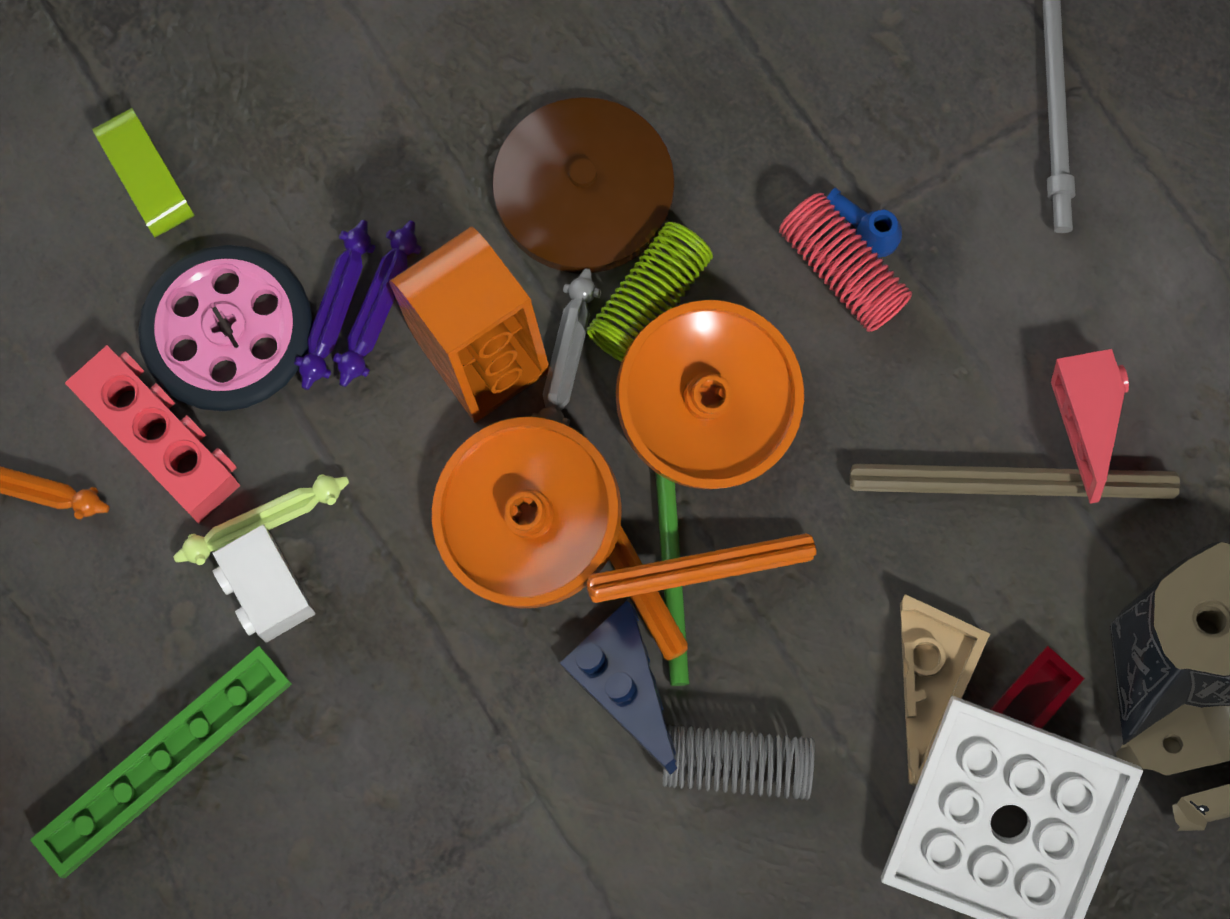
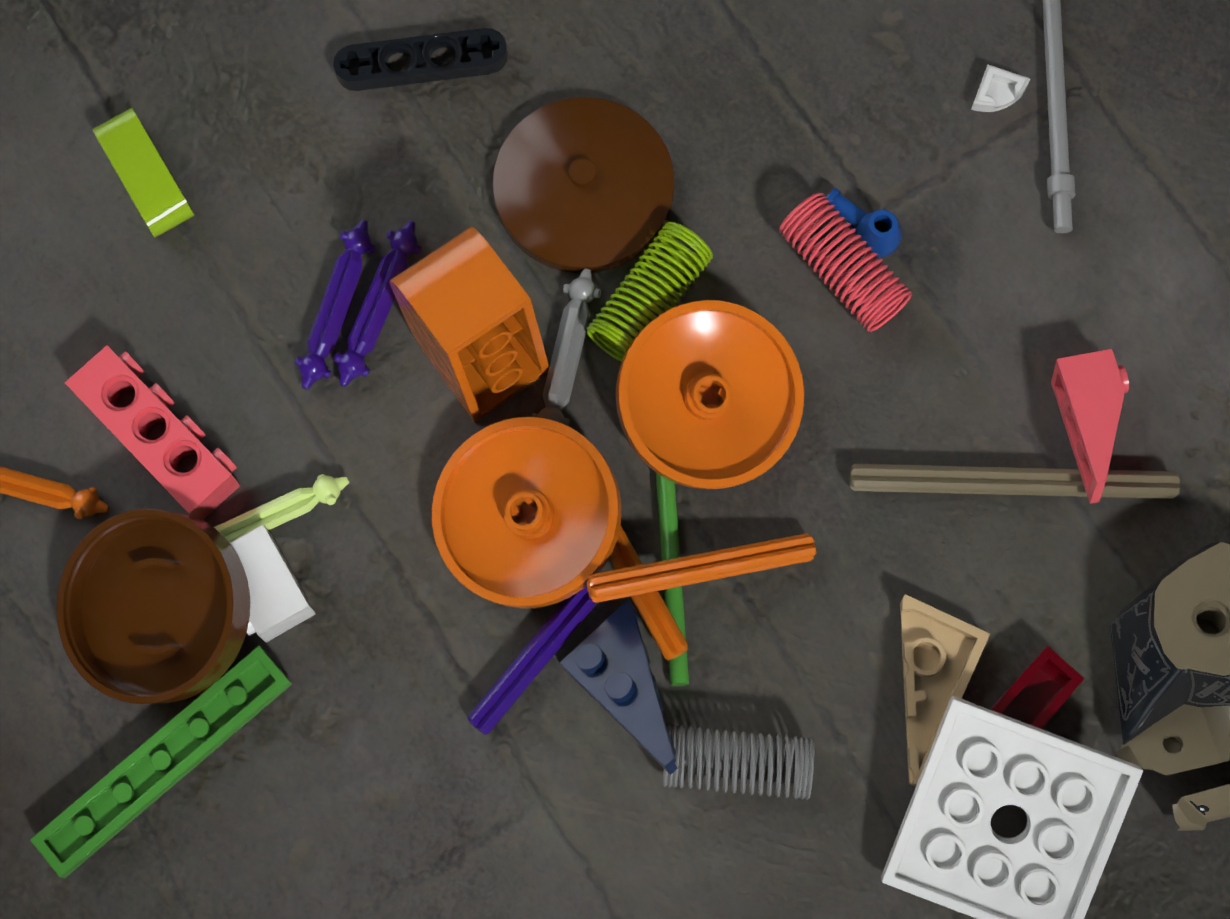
(153, 606): none -> reddish brown brick
(196, 277): wedge -> none
(420, 51): none -> black beam
(530, 661): none -> dark purple axle
(999, 89): none -> white tile

